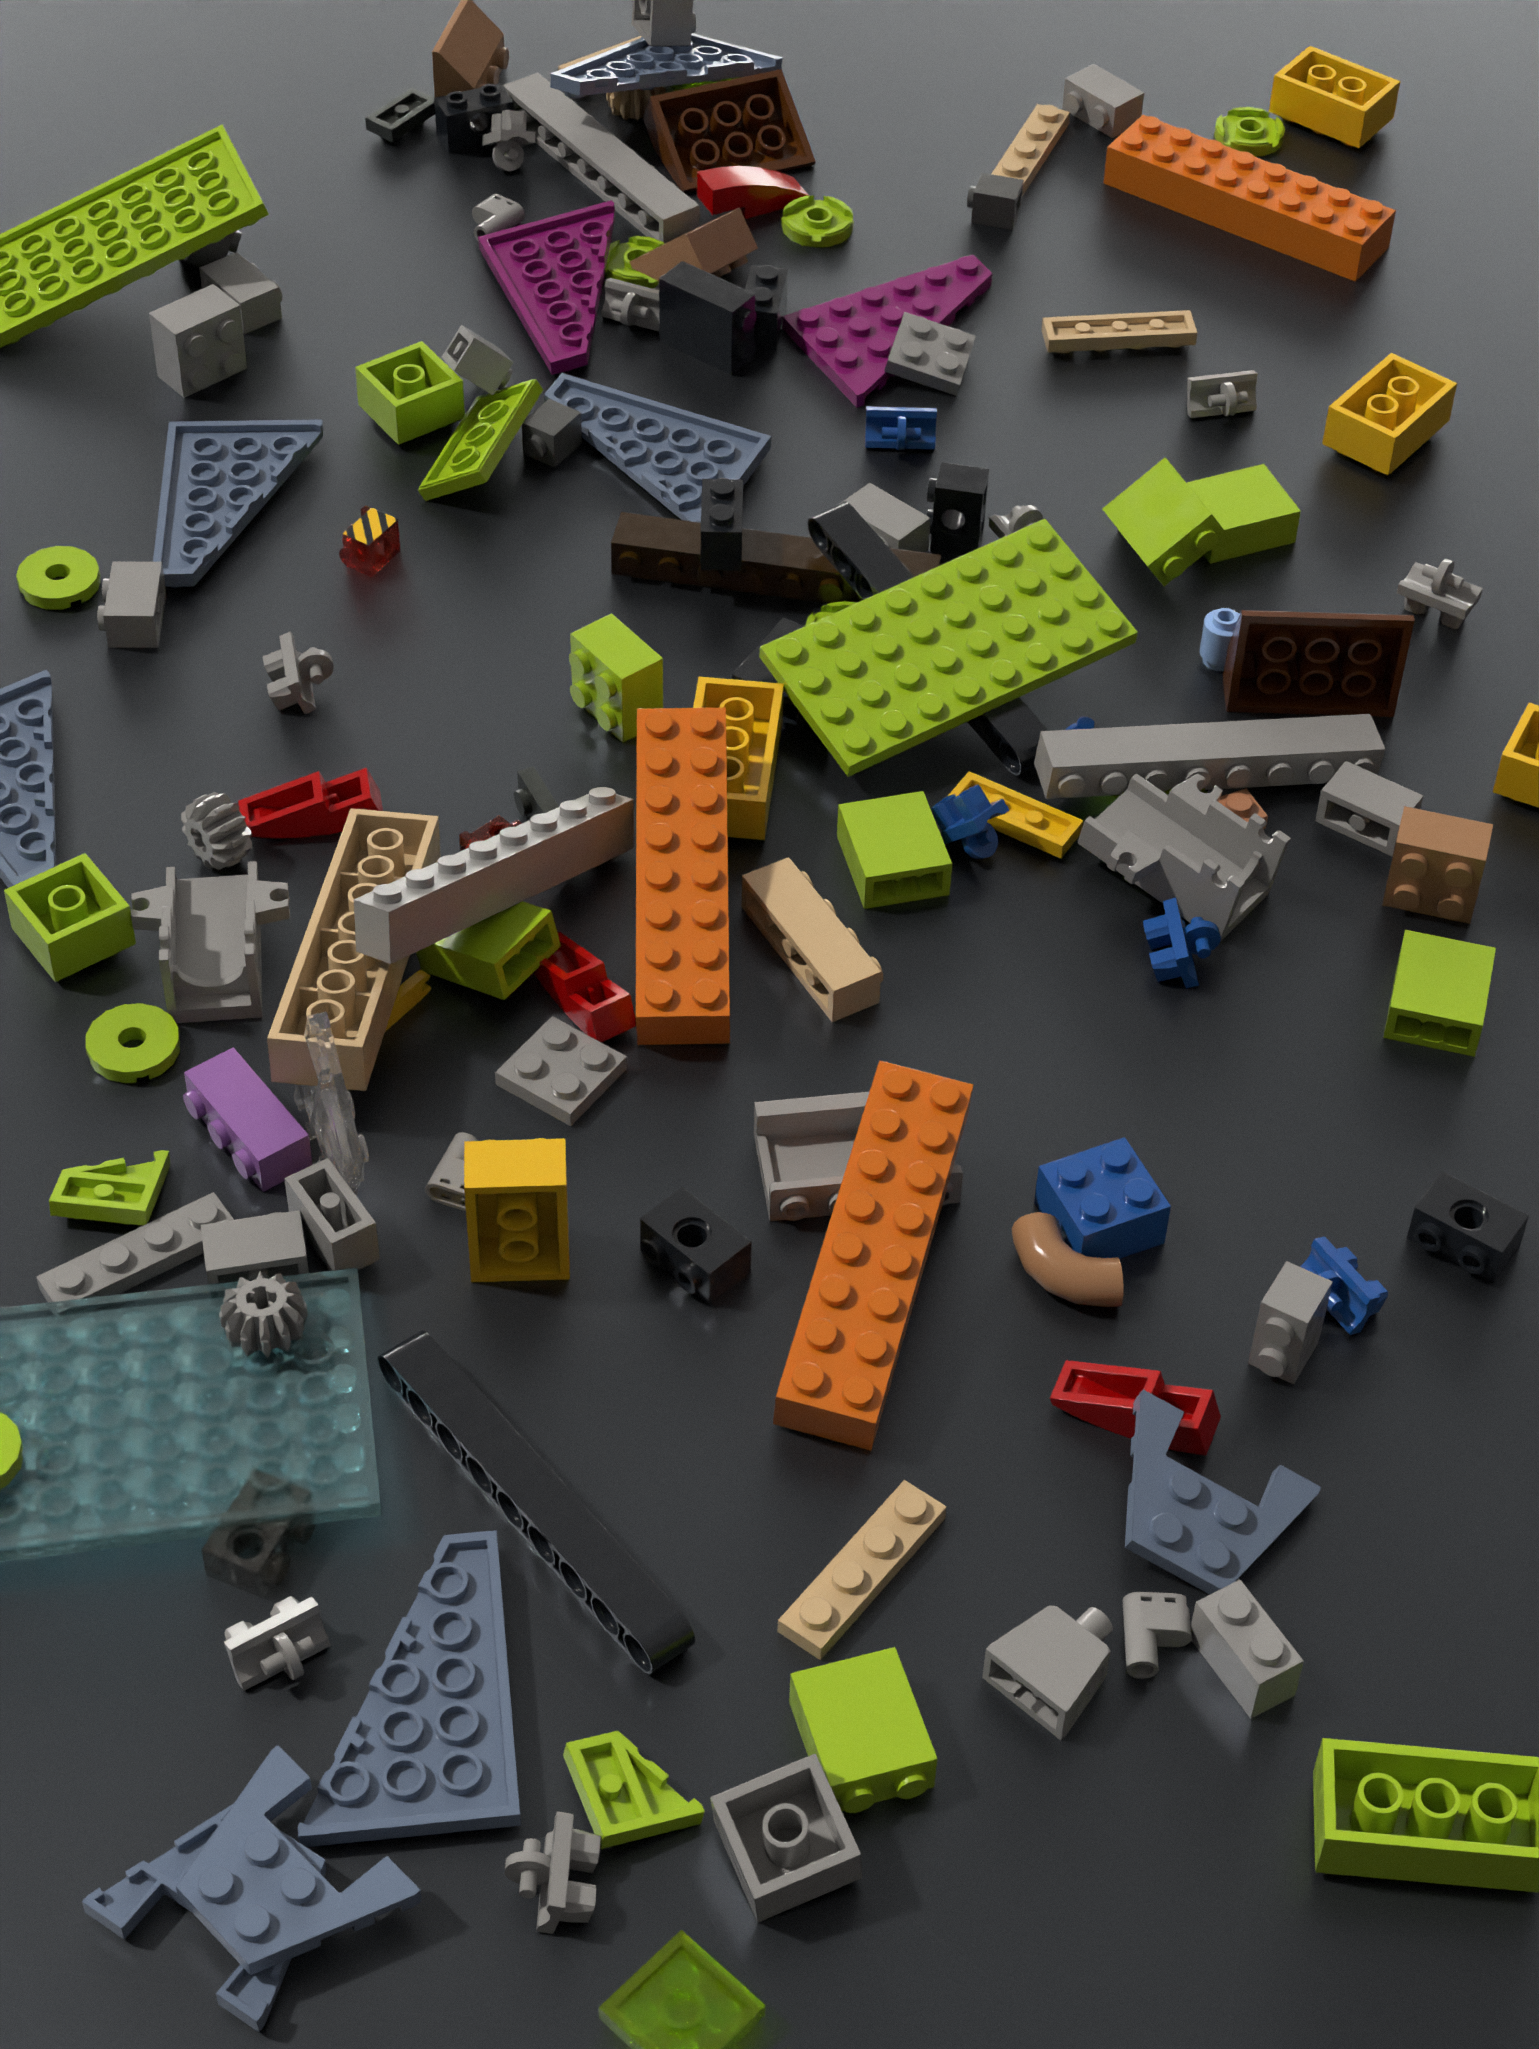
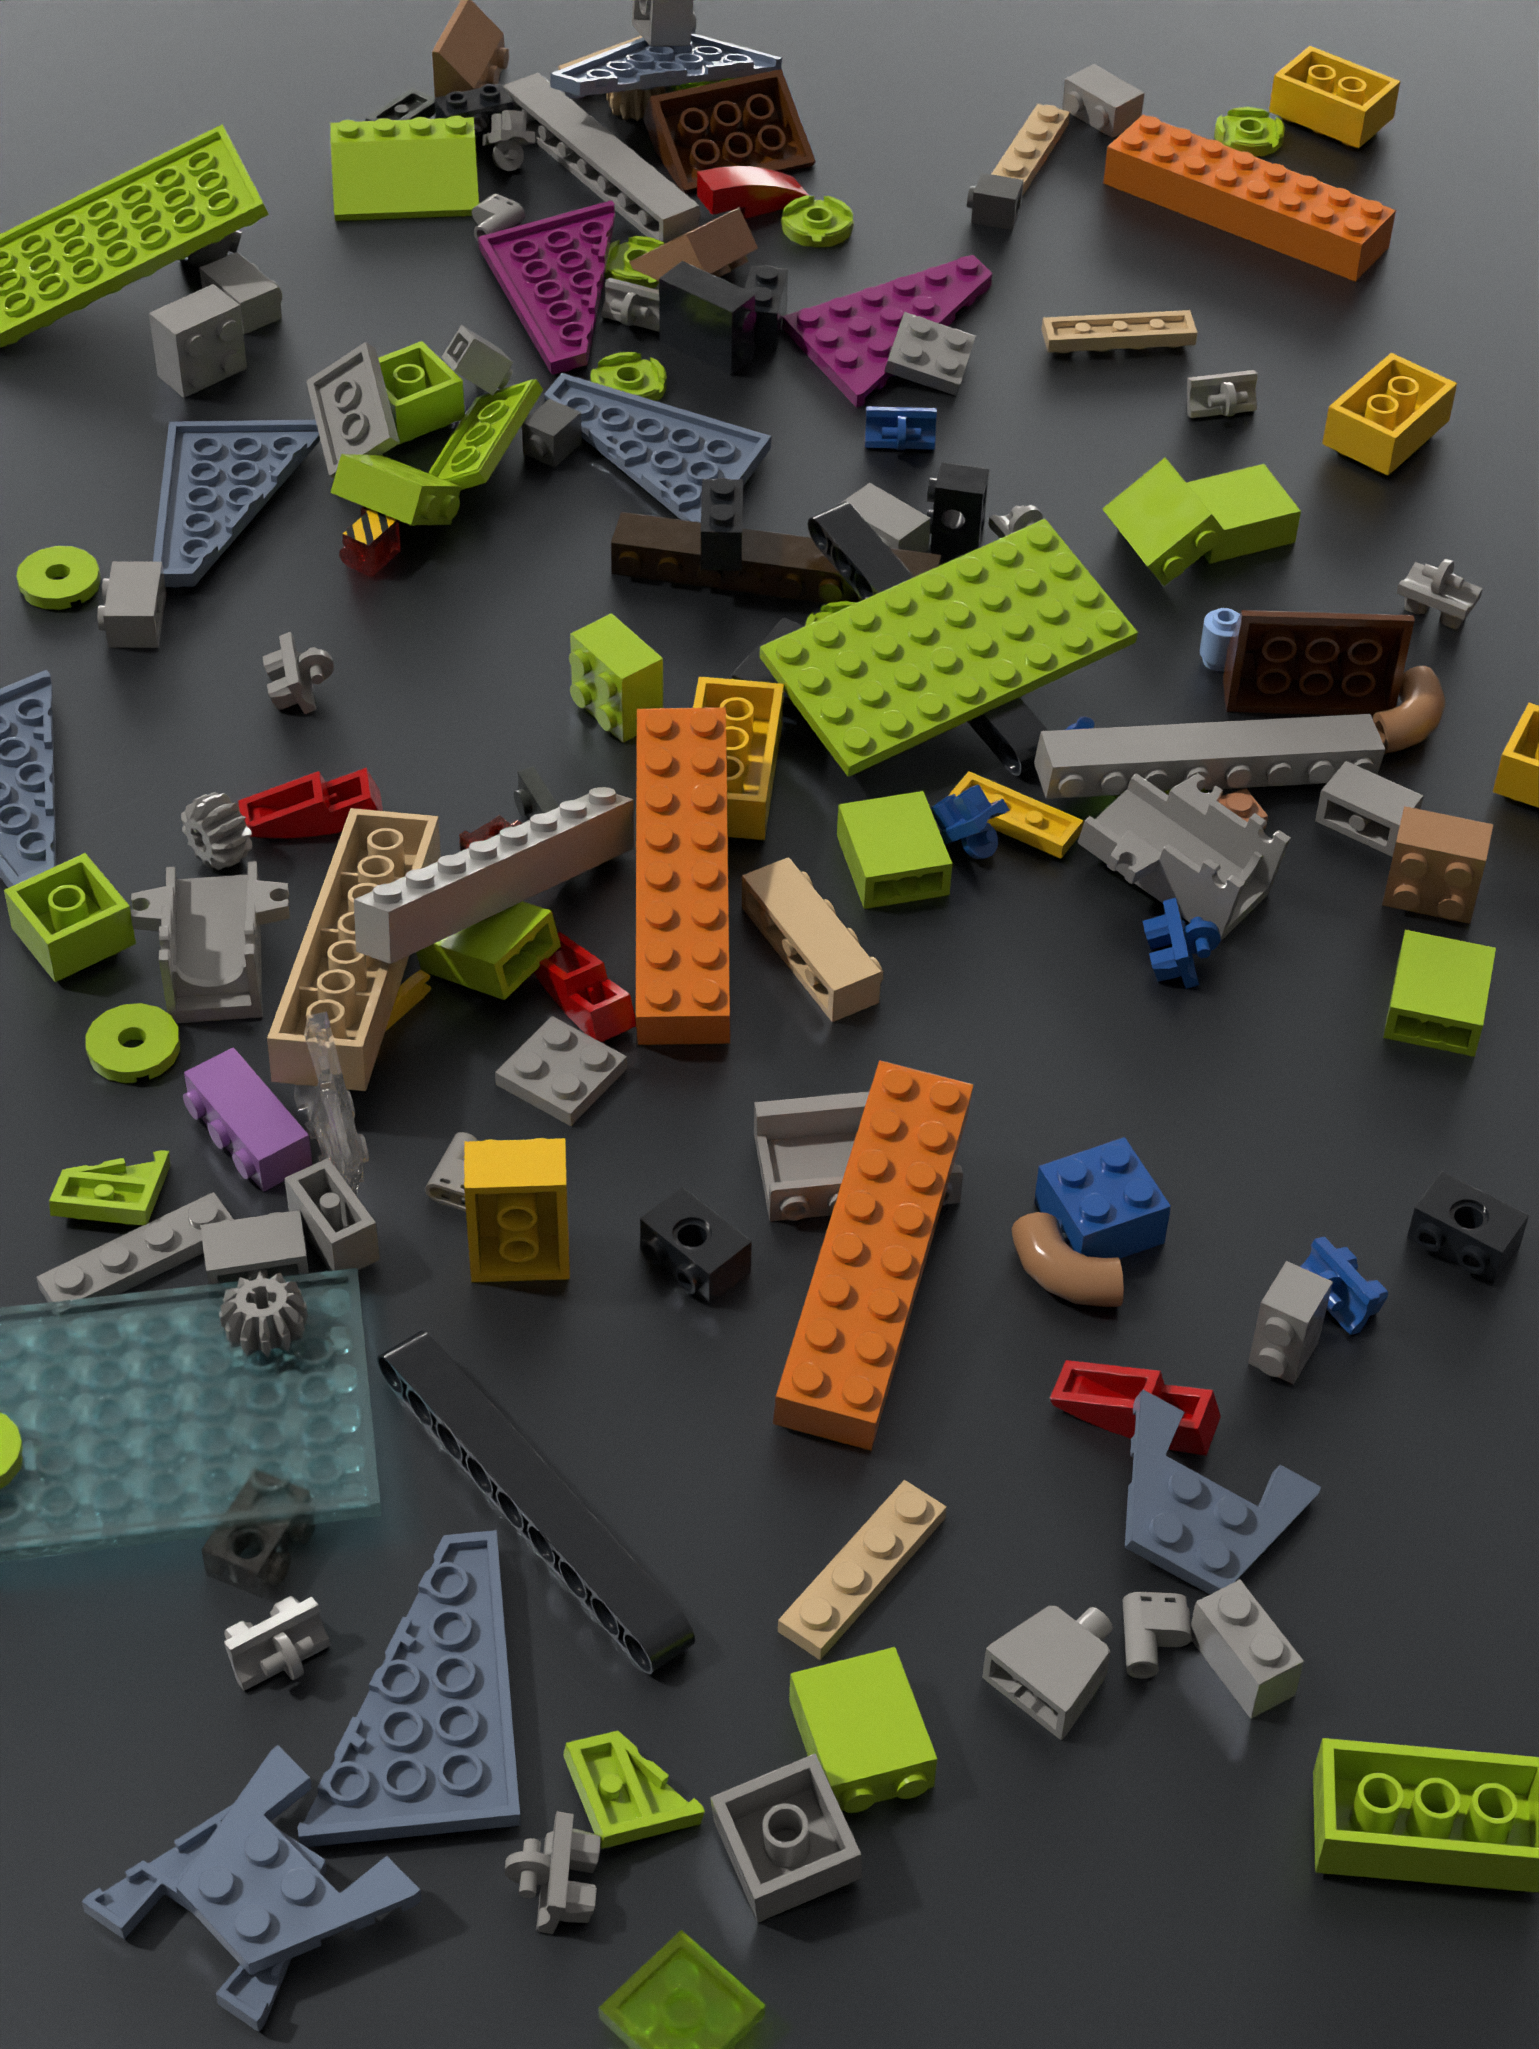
(352, 407): none -> light grey plate
(396, 489): none -> lime brick
(403, 168): none -> lime slope
(647, 376): none -> lime tile
(1417, 715): none -> medium nougat cylinder

